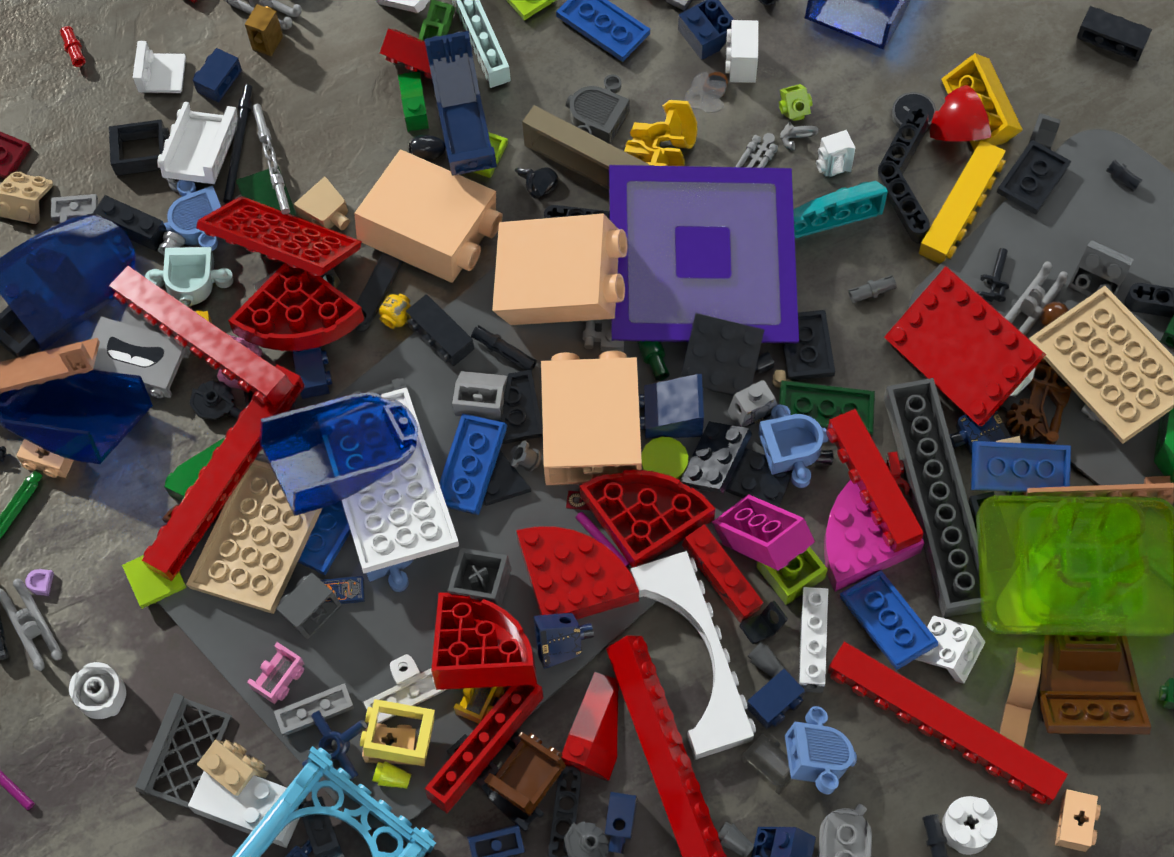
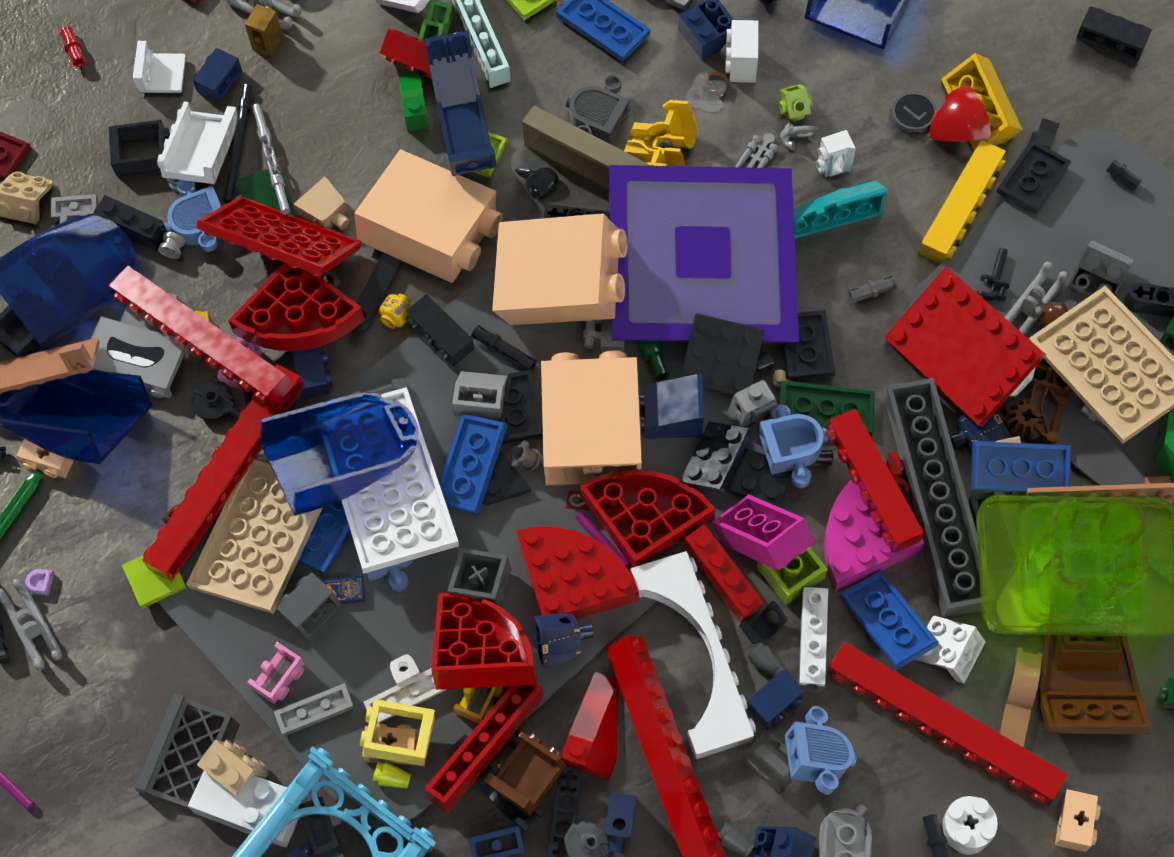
(88, 681): white brick -> none
(187, 473): green slope -> none
(190, 274): light aqua piece -> none
(342, 740): dark blue bar -> none
(426, 147): black animal -> none
(665, 457): lime tile -> none
(898, 166): black beam -> none

